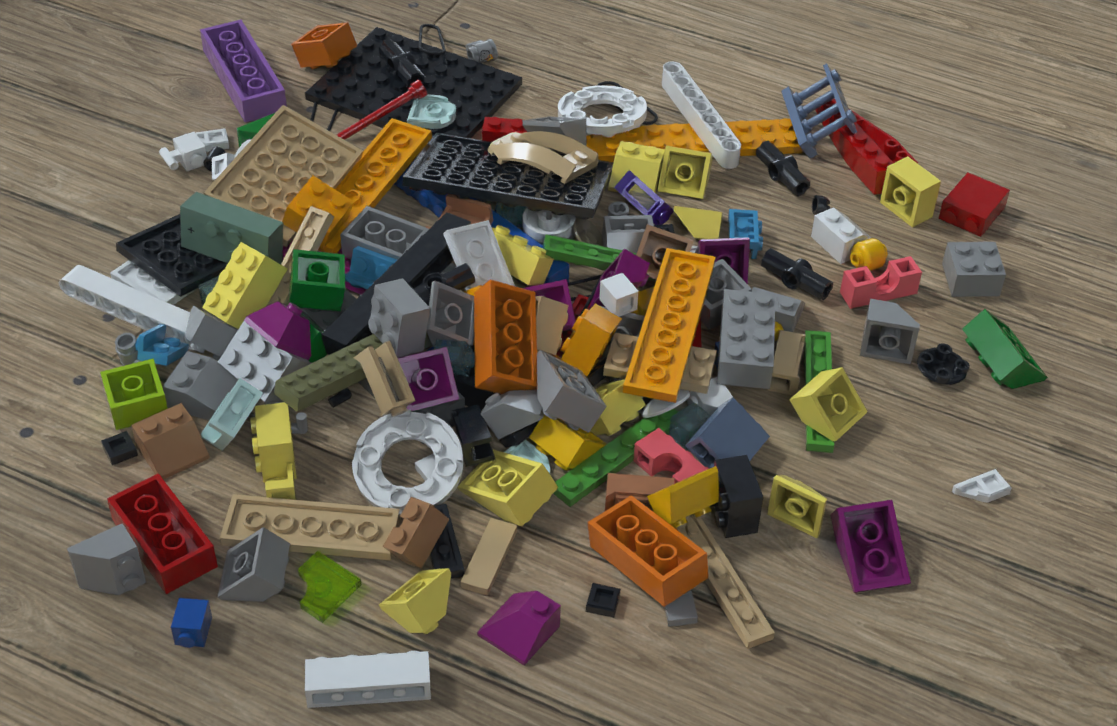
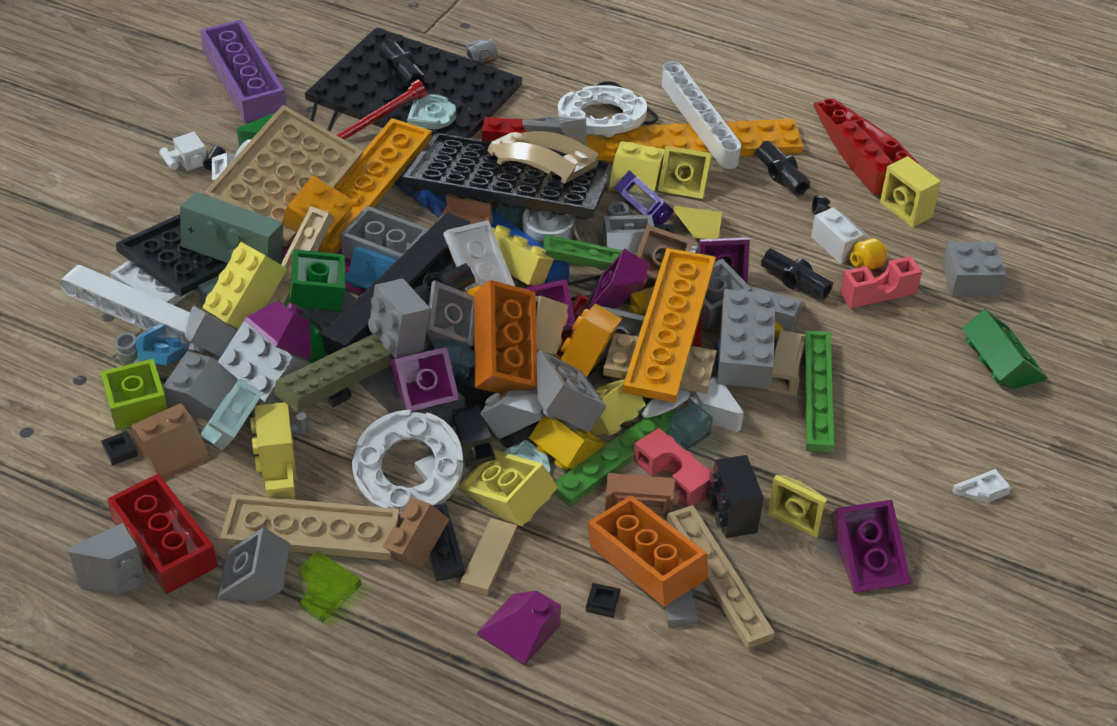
(191, 622): blue brick -> none
(214, 138): white tile -> none
(324, 45): orange brick -> none
(367, 679): white brick -> none
(386, 379): tan window -> none
(420, 601): light yellow slope -> none
(440, 36): black piece -> none
(618, 295): white panel -> none
(687, 497): yellow slope -> none
(727, 434): sand blue brick -> none
(746, 224): dark azure bracket -> none
(799, 113): sand blue fence -> none
(829, 404): light yellow slope -> none
(889, 333): light grey slope -> none
(942, 365): black dish -> none
(974, 204): red brick -> none

